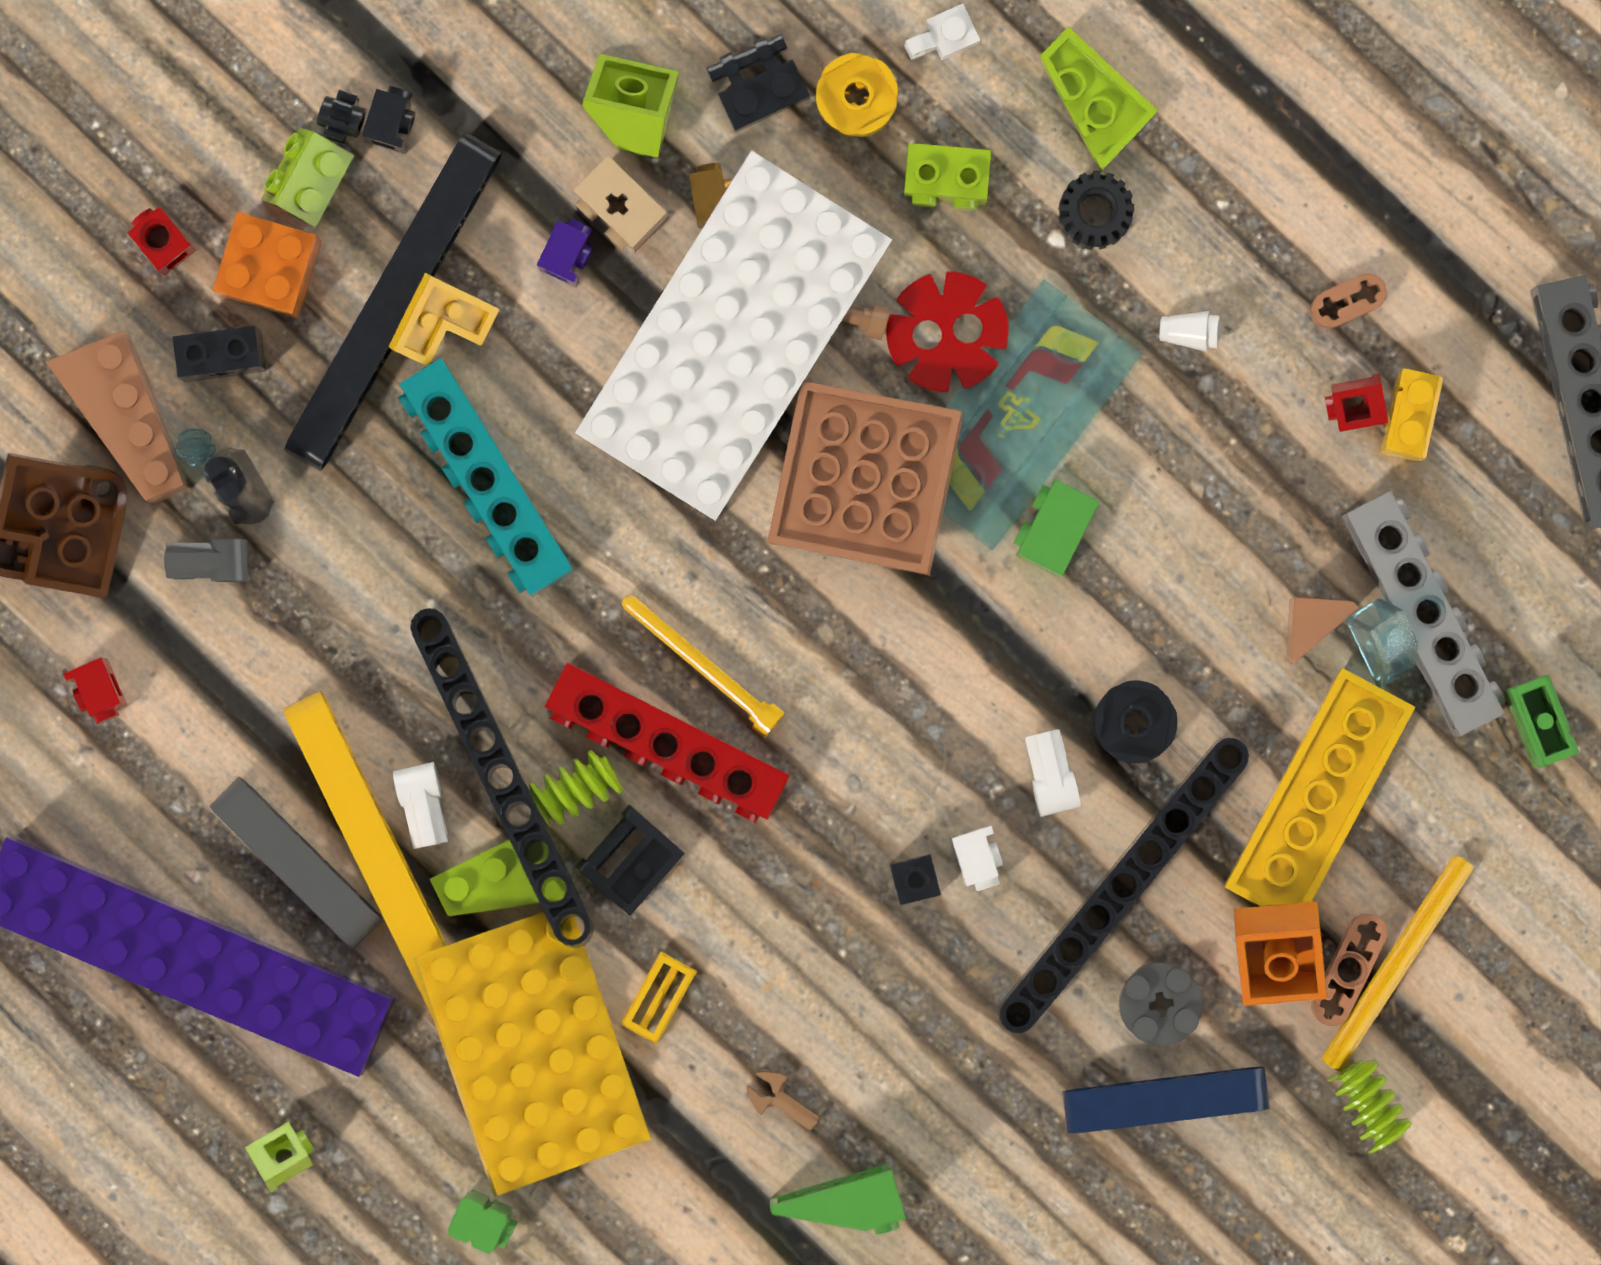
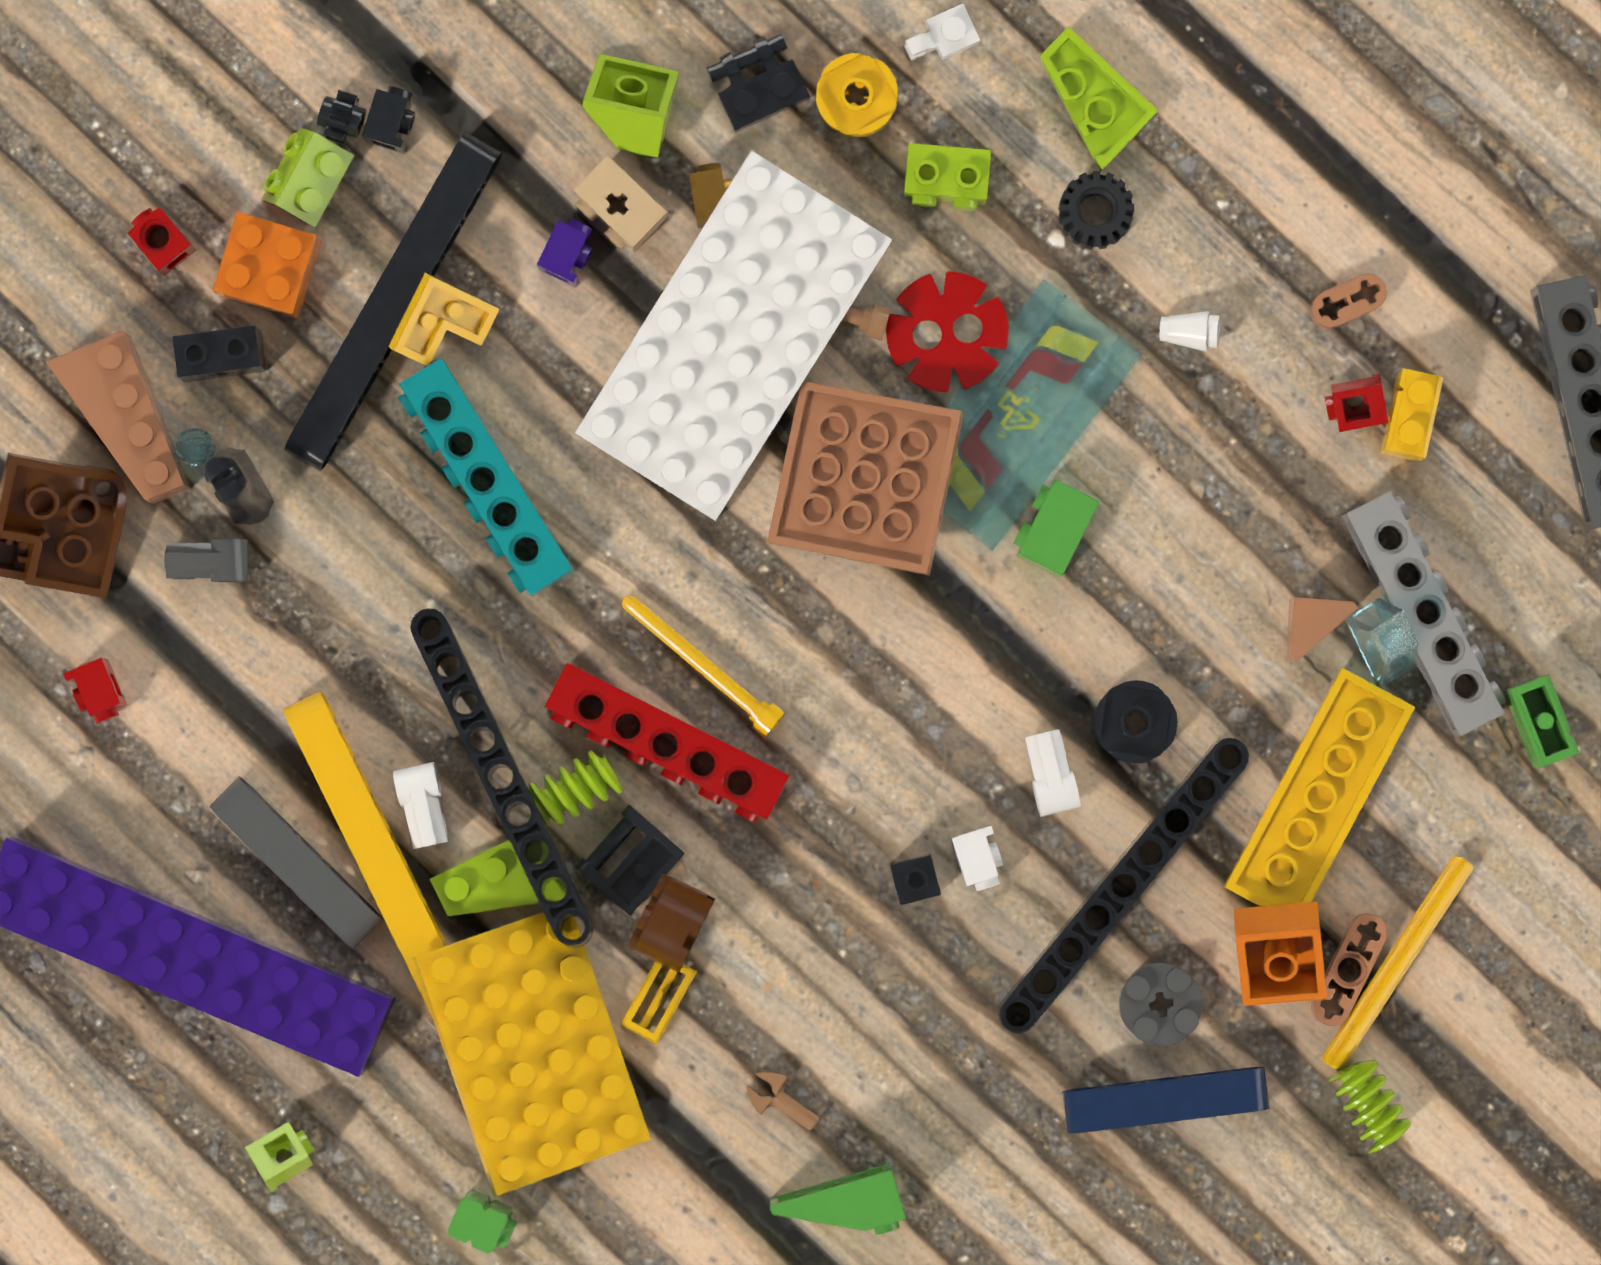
(671, 922): none -> reddish brown brick

